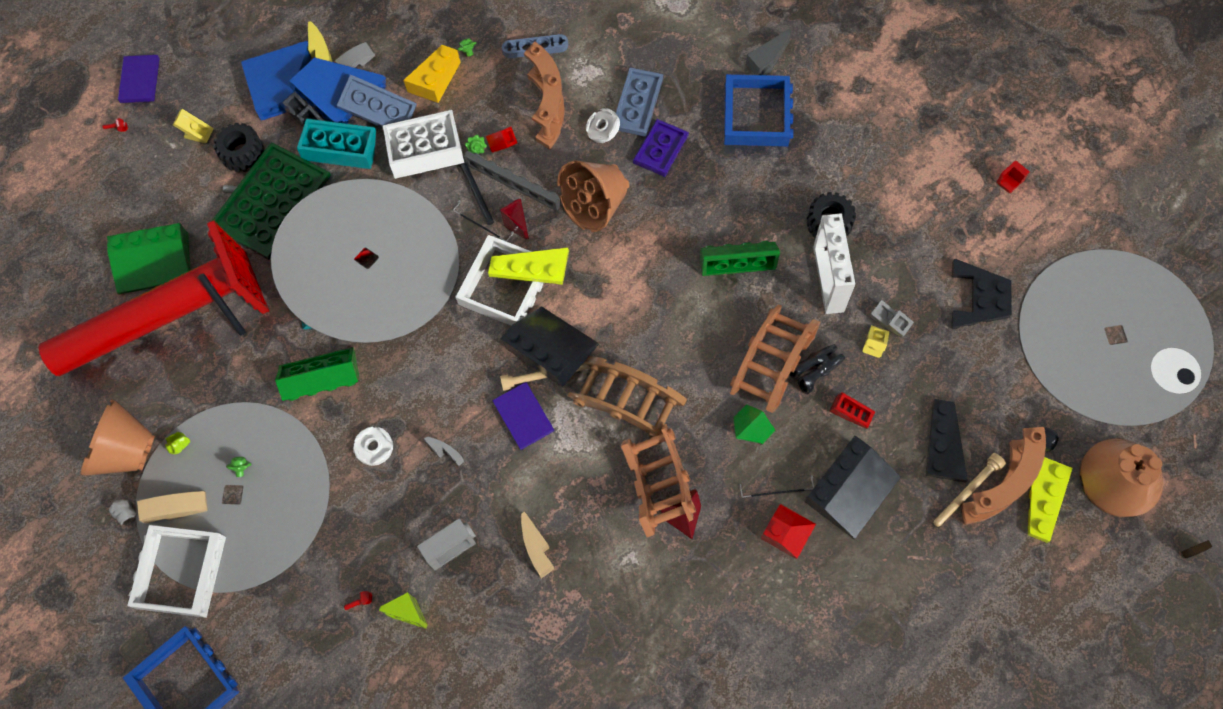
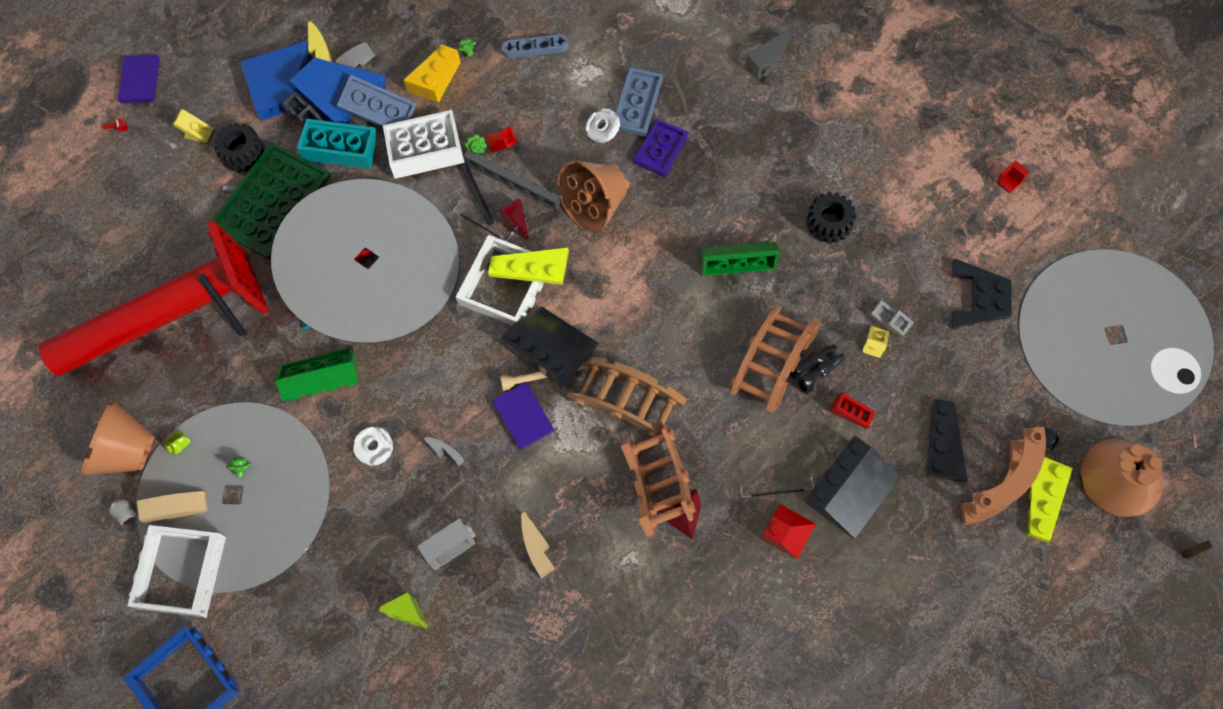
(148, 257): green slope -> none
(365, 598): red hand -> none
(547, 79): nougat fence -> none
(752, 425): green slope -> none
(754, 138): blue window -> none
(833, 264): white window -> none
(994, 463): tan piece -> none

